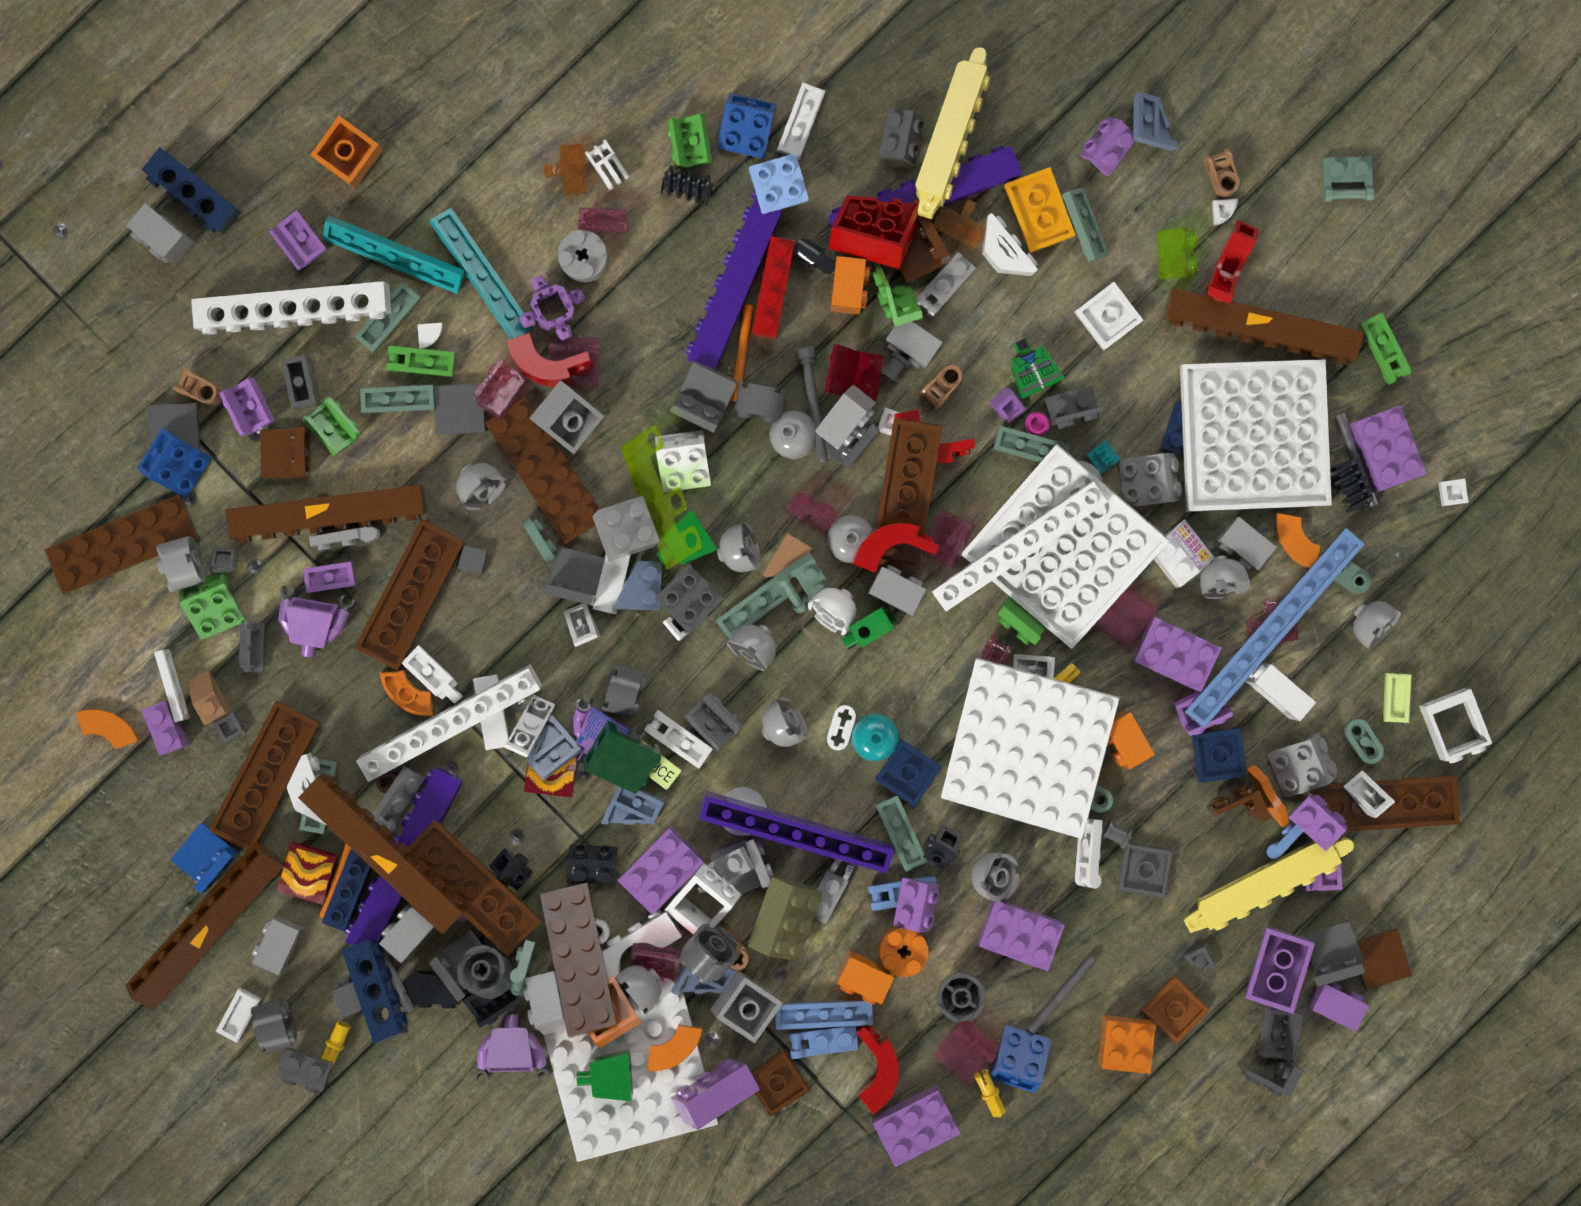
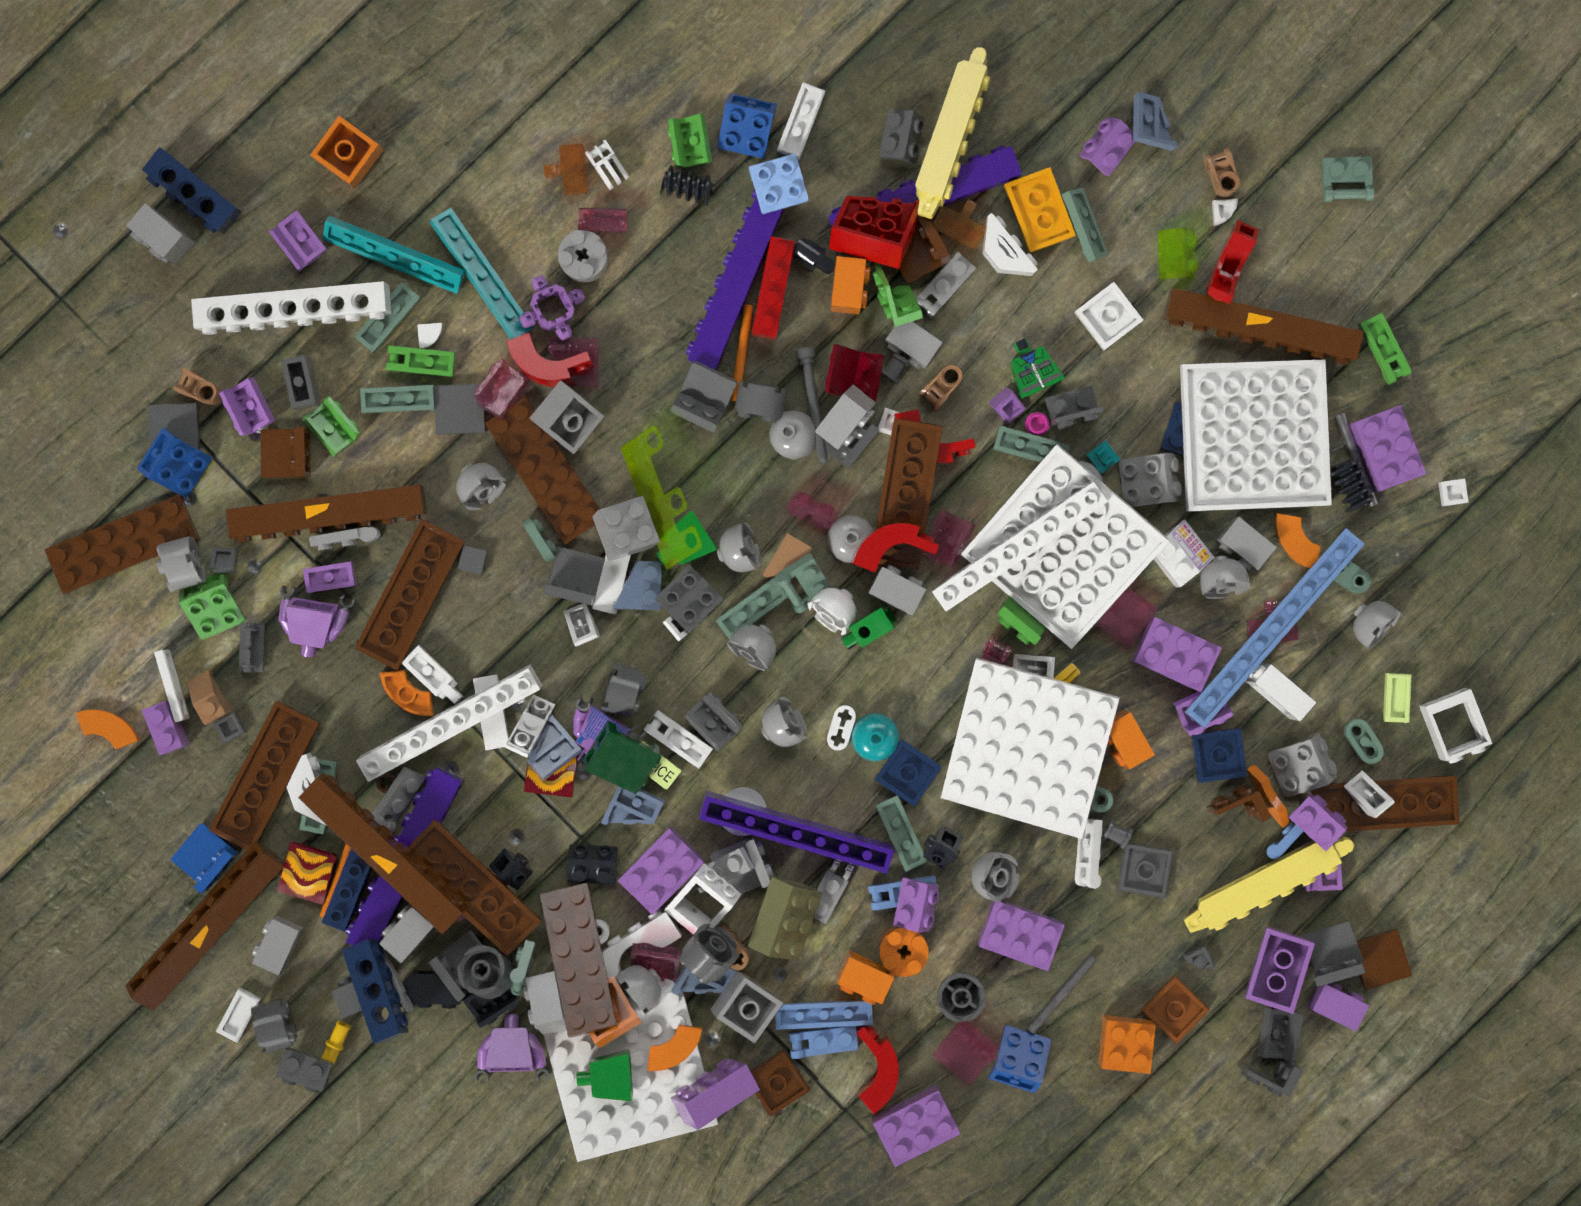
(683, 461): bracket -> none
(990, 1093): yellow axle -> none

